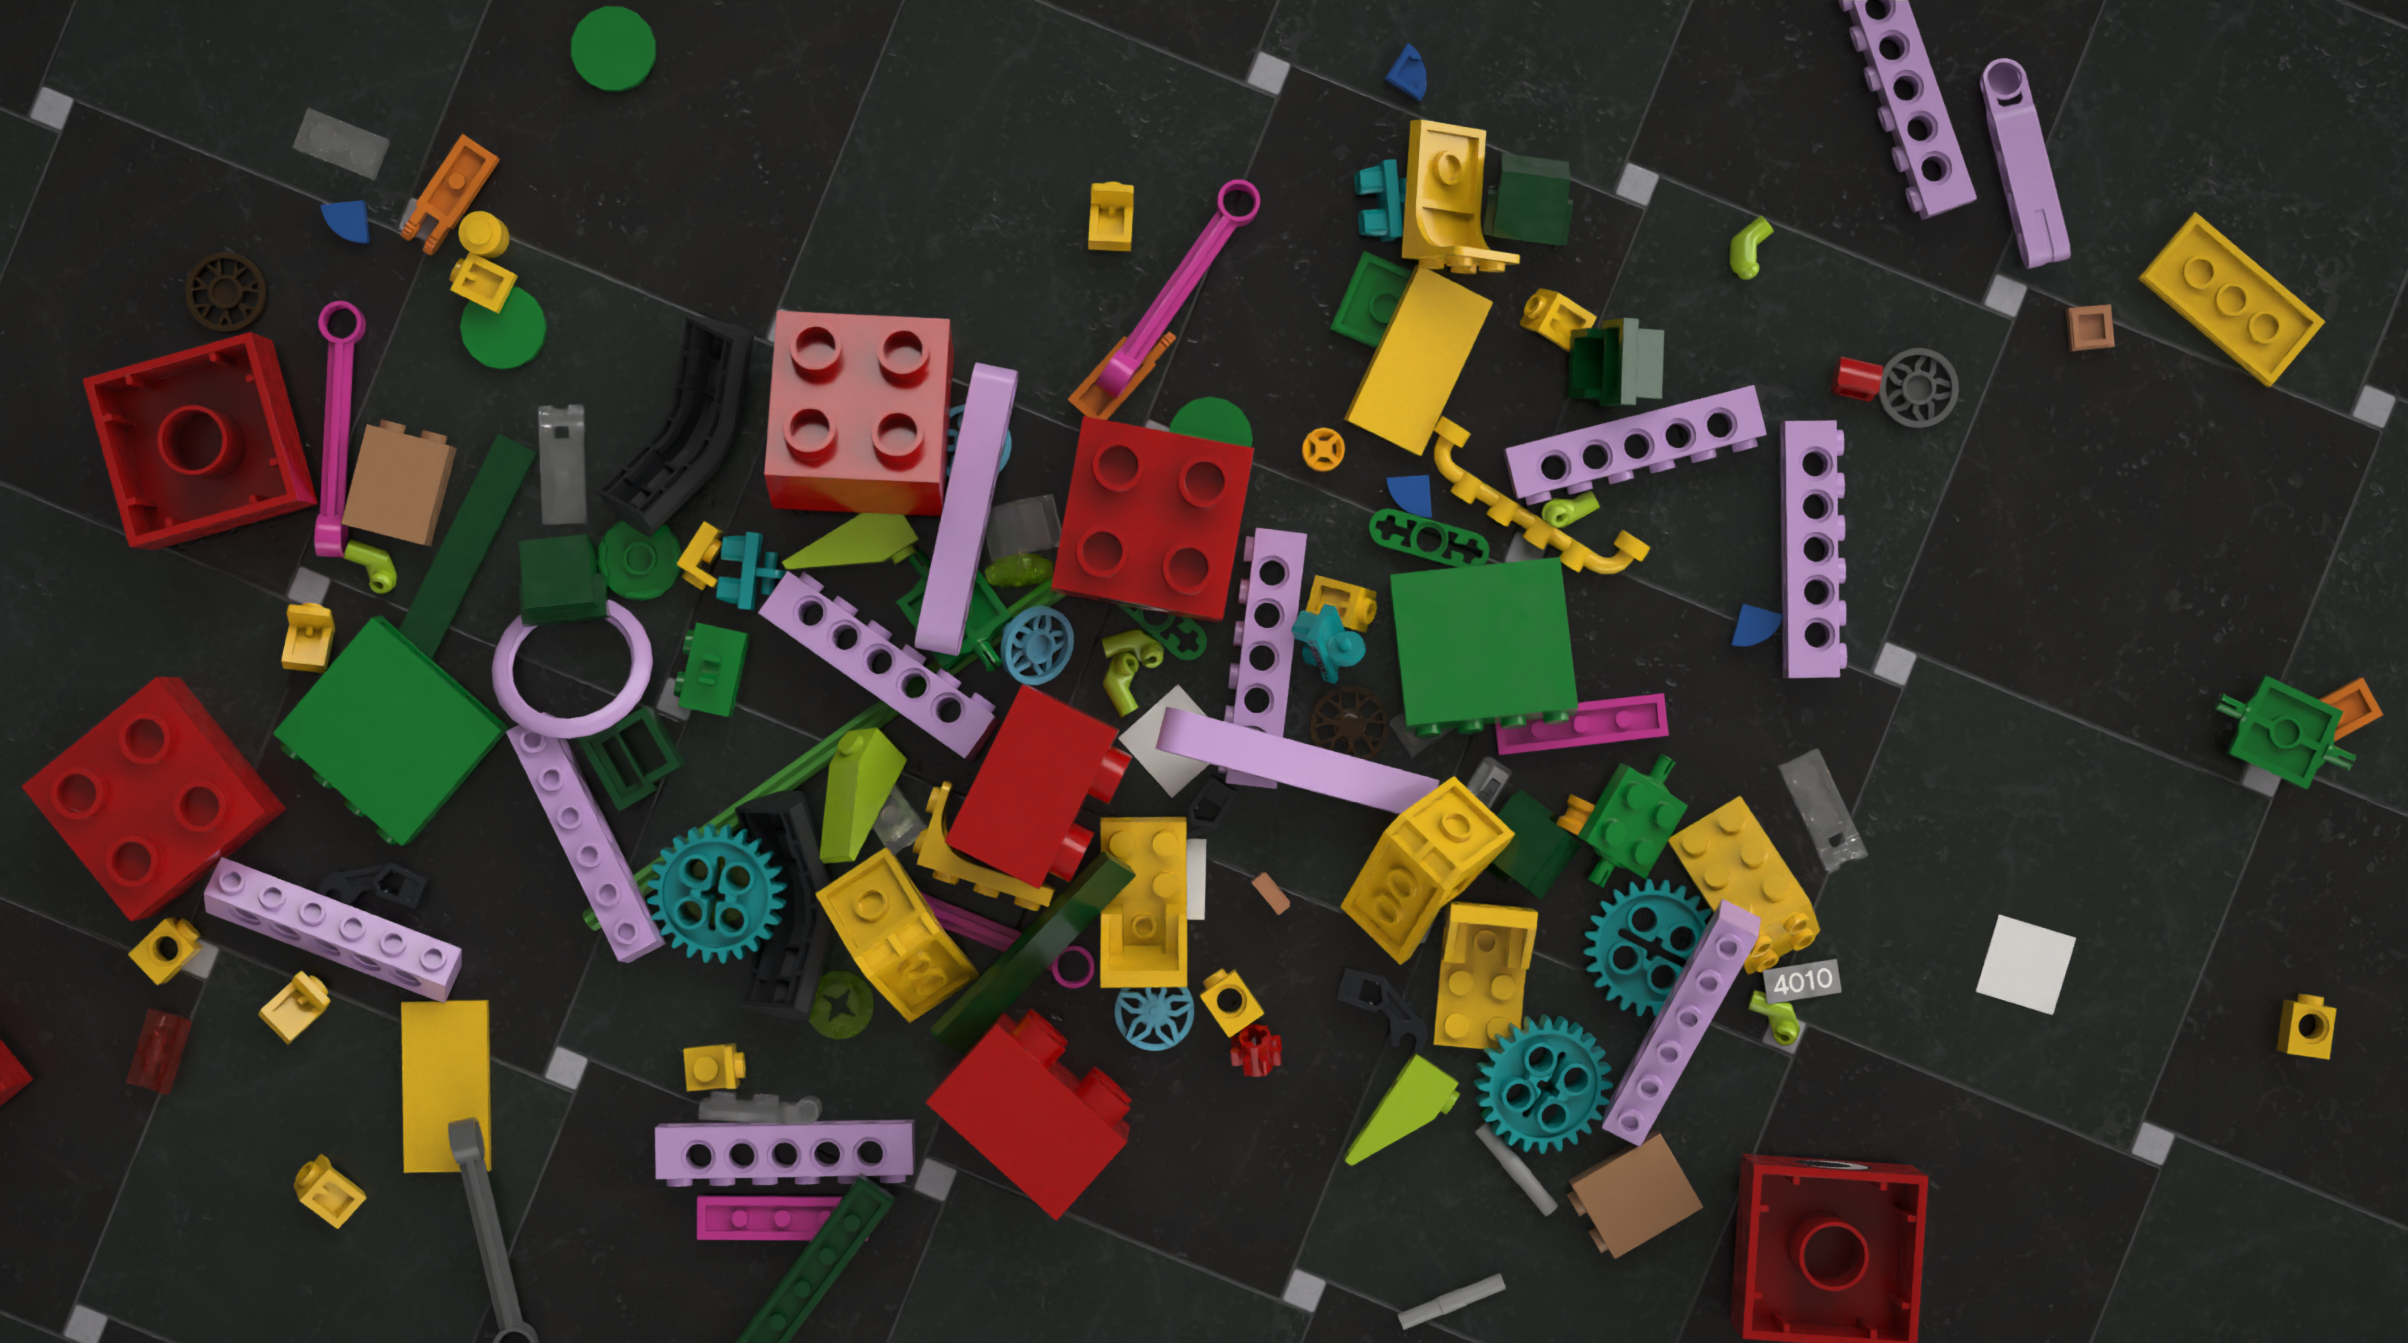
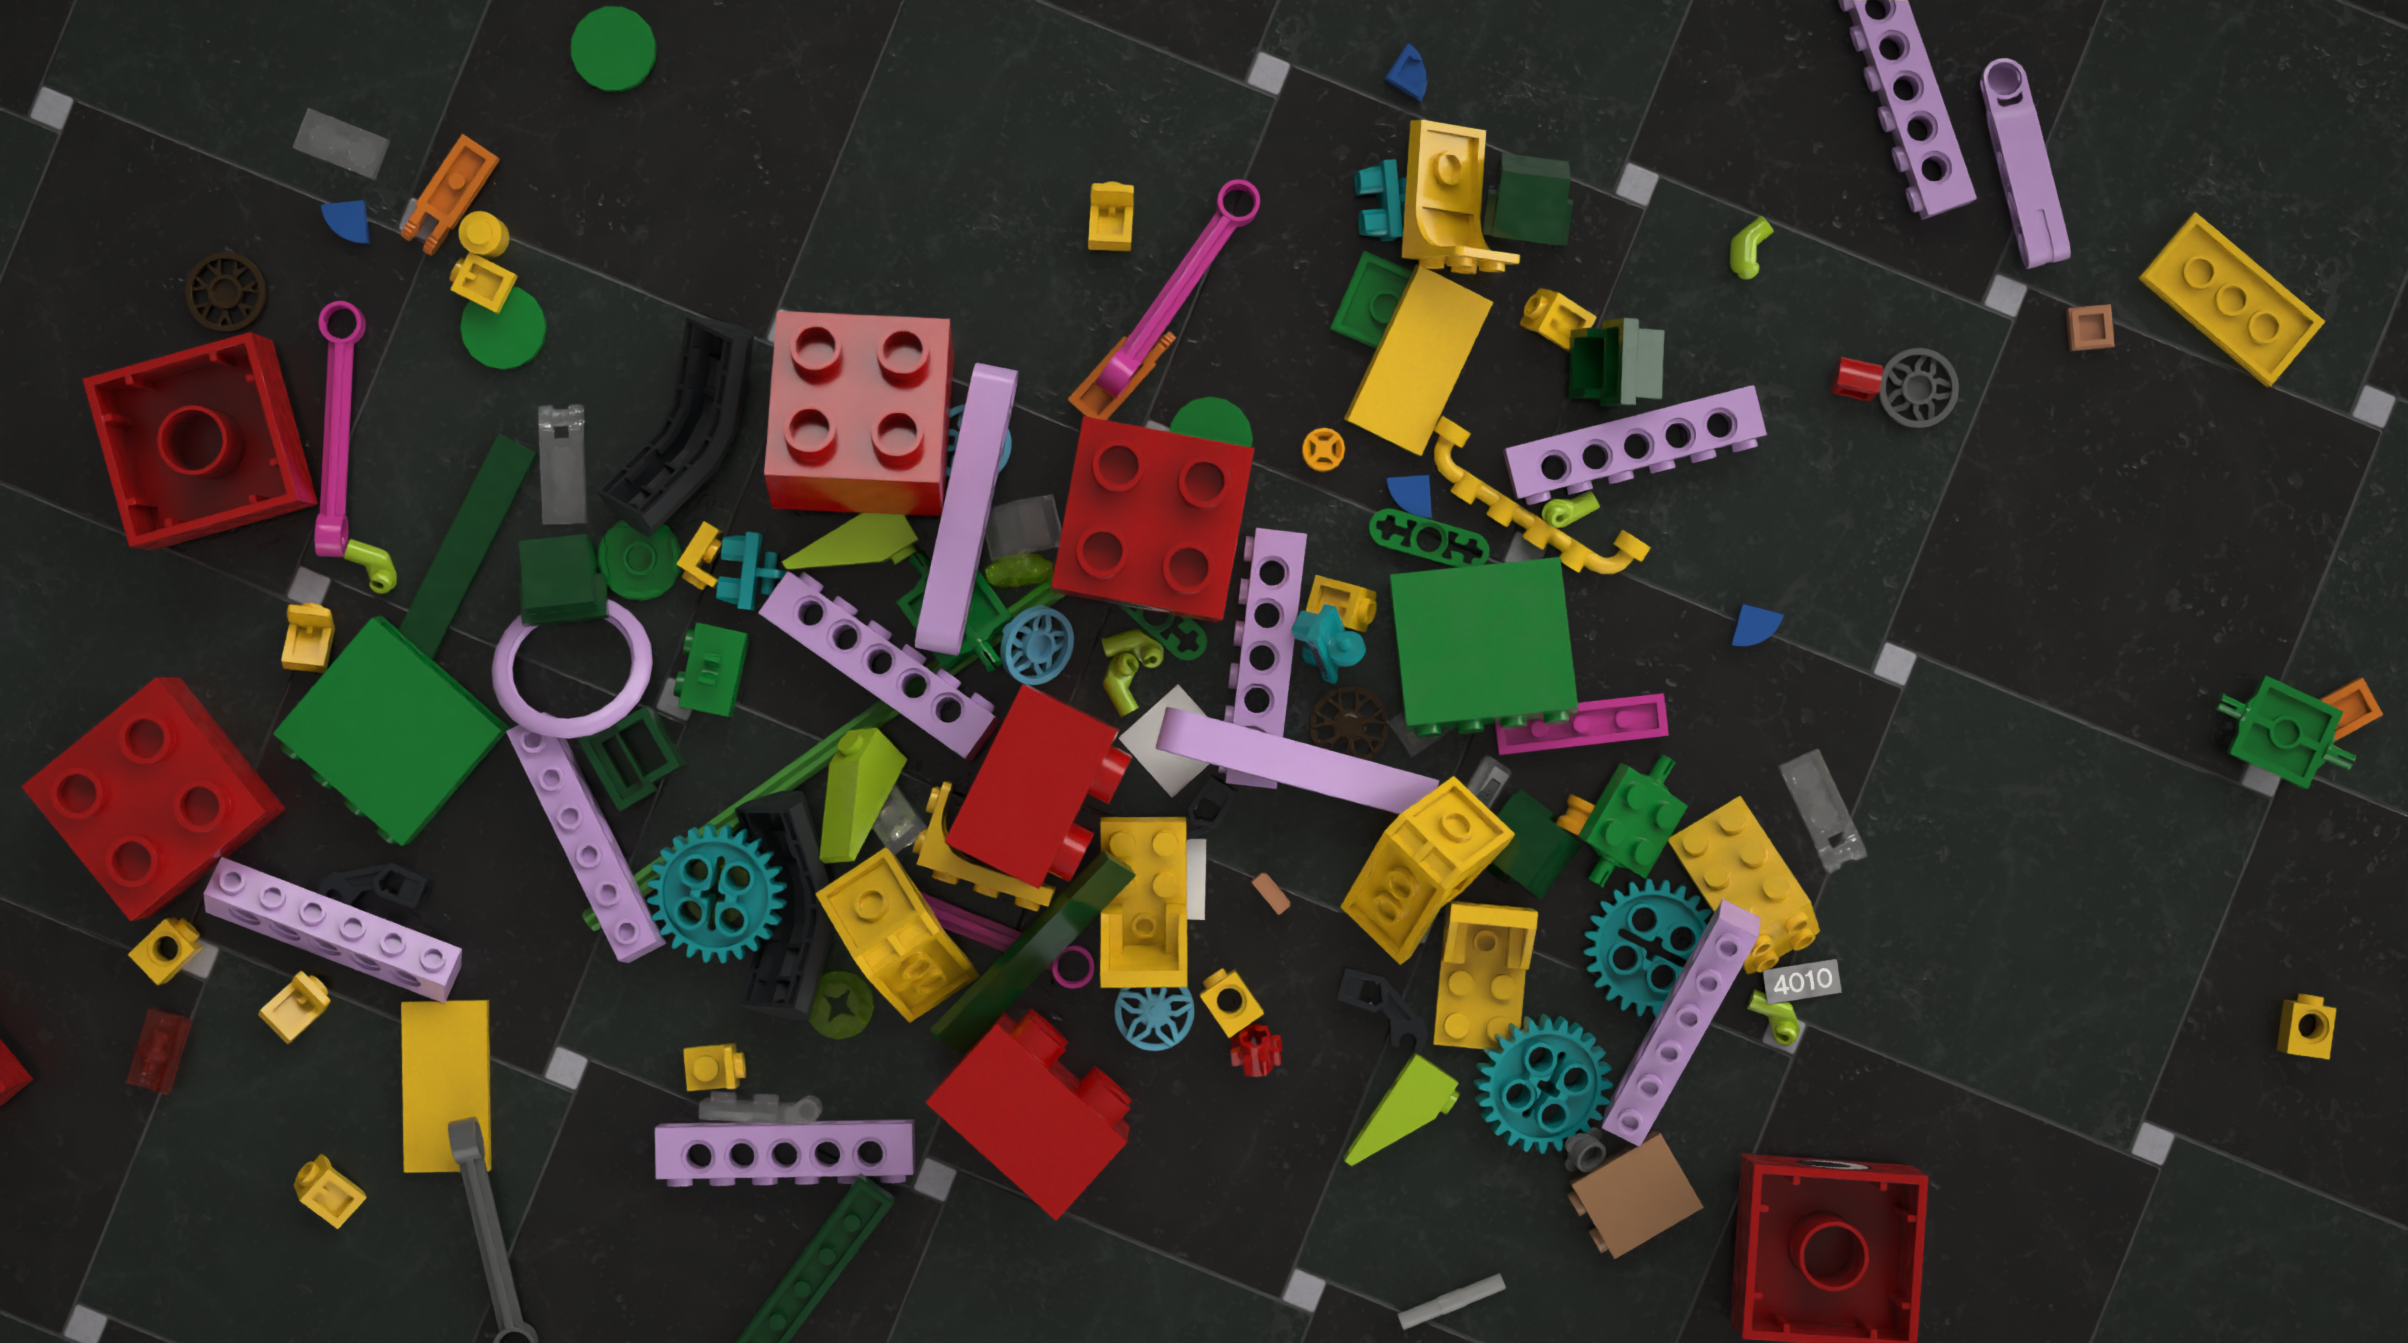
(399, 483): medium nougat brick -> none
(762, 1216): dark pink plate -> none
(1516, 1169): light grey piece -> none
(1585, 1151): none -> dark grey plate
(1796, 485): lavender brick -> none
(2025, 964): white sticker -> none

